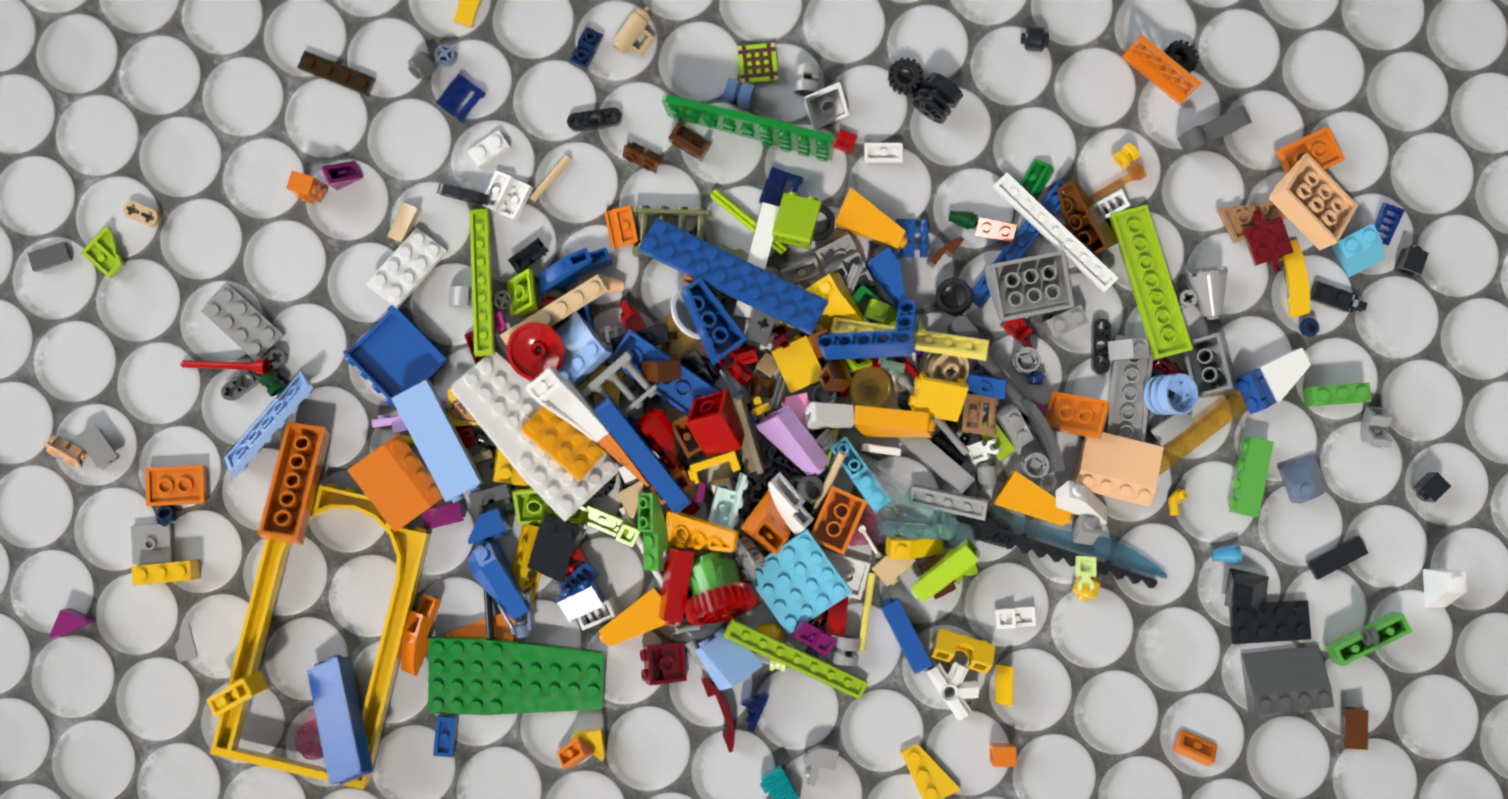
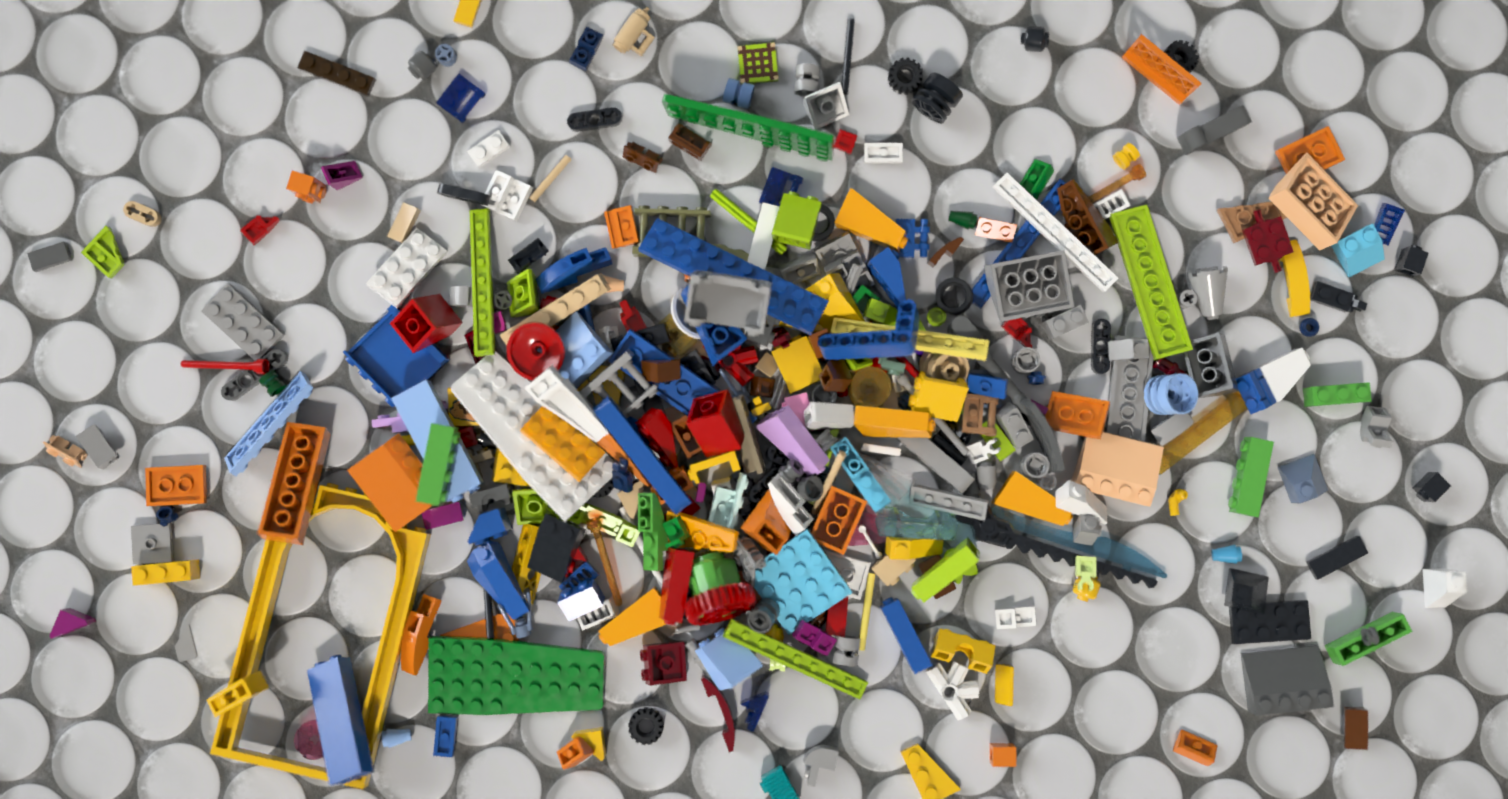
(259, 228): none -> red slope
(394, 737): none -> light blue cone
(425, 322): none -> red slope
(437, 464): none -> bright green brick
(594, 526): none -> clear orange piece
(621, 477): none -> dark blue plate
(646, 738): none -> black tyre
(676, 532): none -> green bracket
(728, 301): none -> light grey windscreen
(763, 615): none -> dark grey wheel
(791, 471): none -> dark grey wheel
(847, 55): none -> black bar
(936, 317): none -> lime plate

